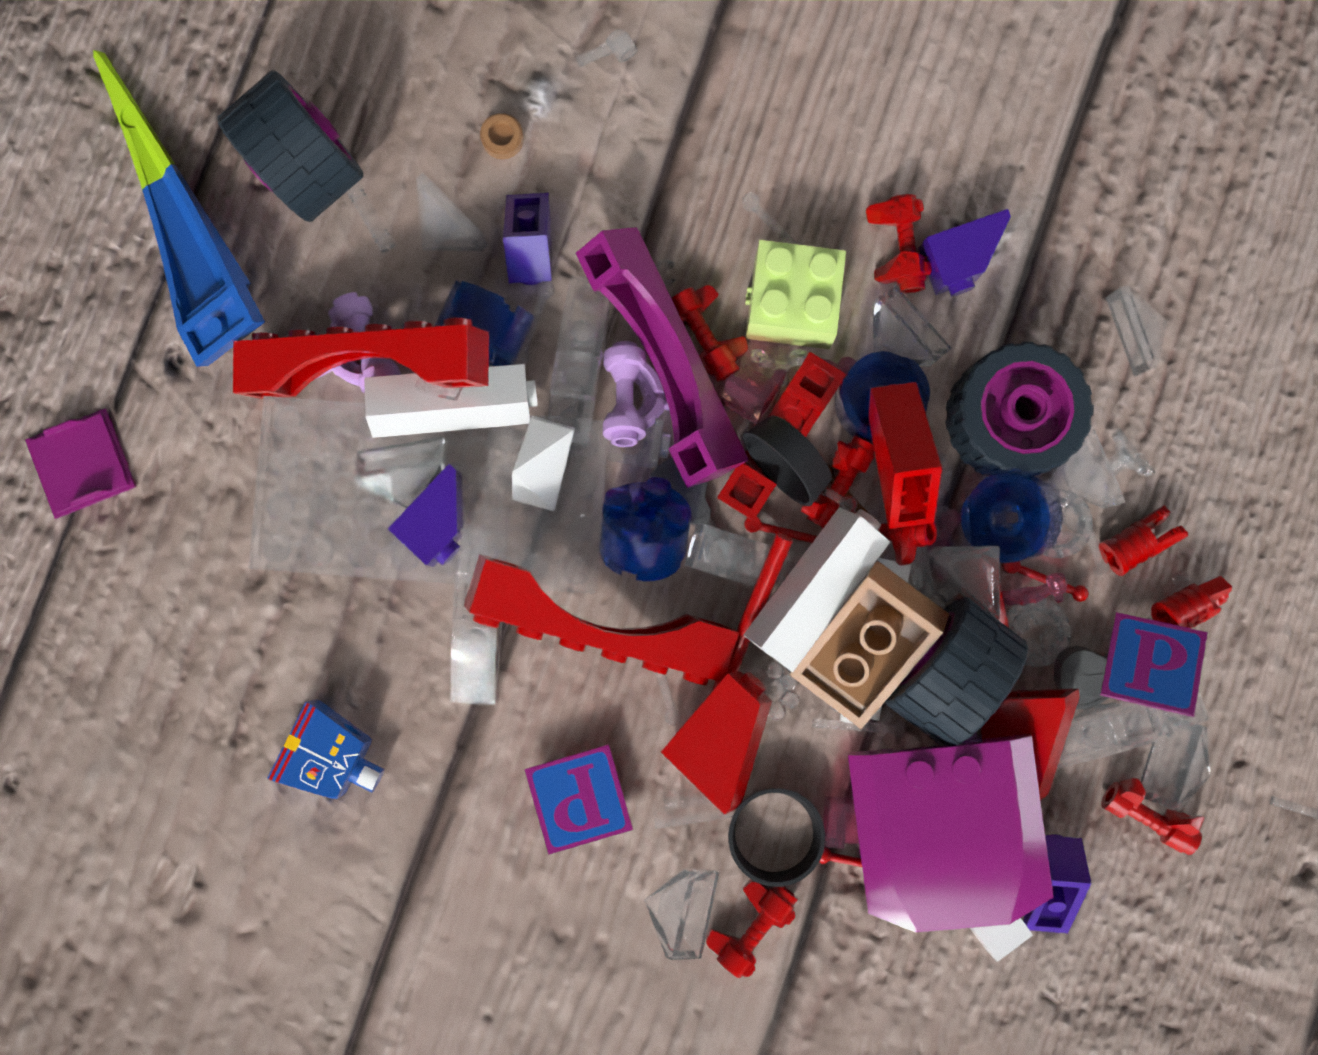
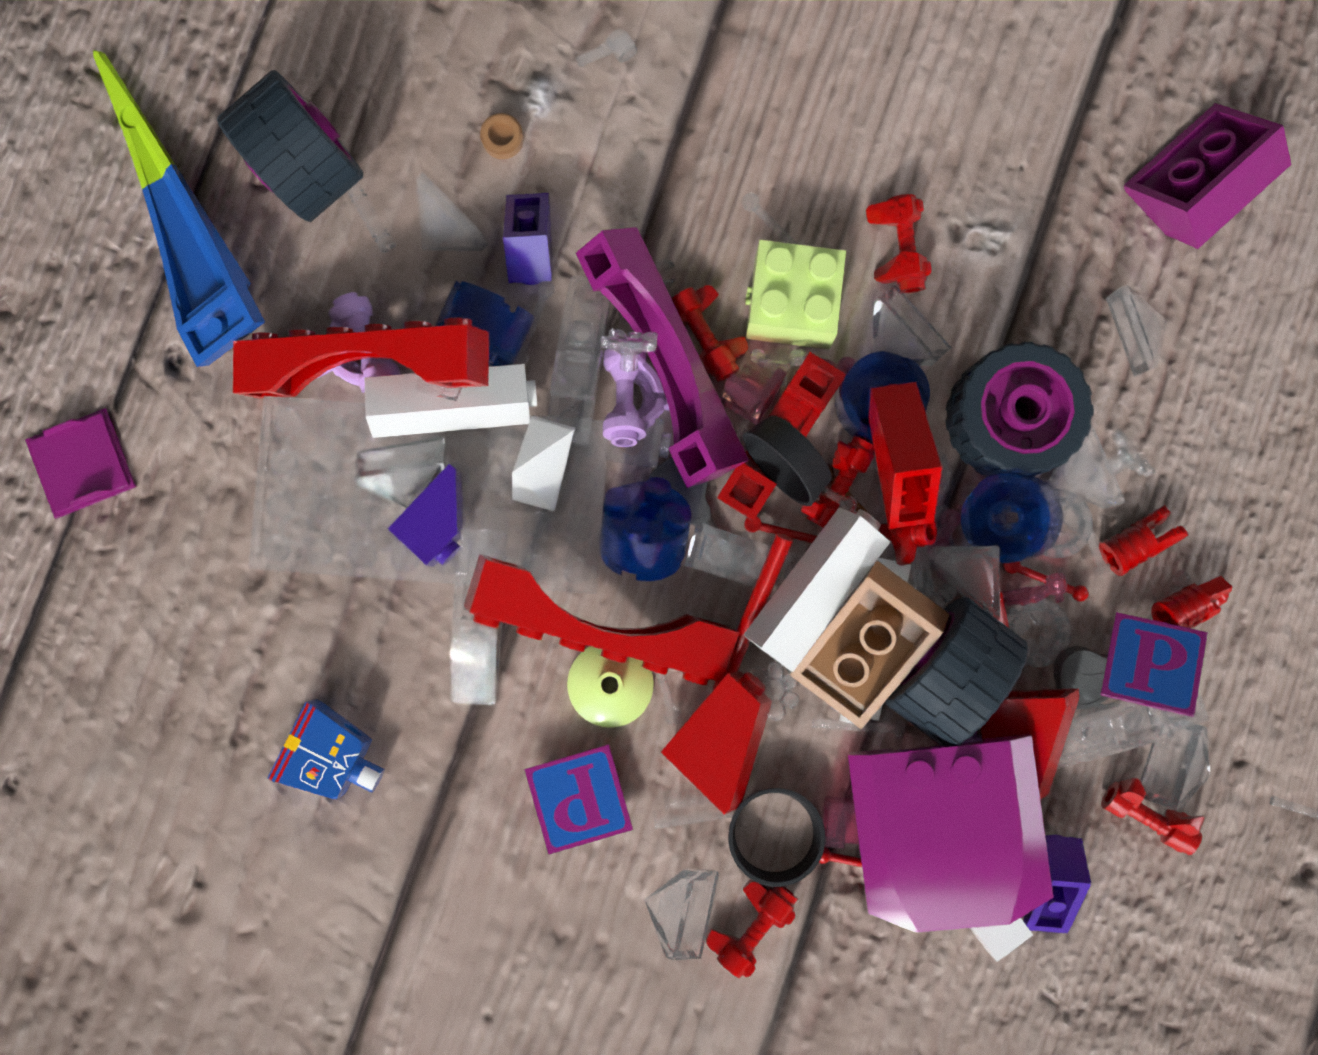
(606, 708): none -> yellowish green dish
(629, 346): none -> clear plant
(963, 252): dark purple slope -> none
(1210, 173): none -> magenta slope

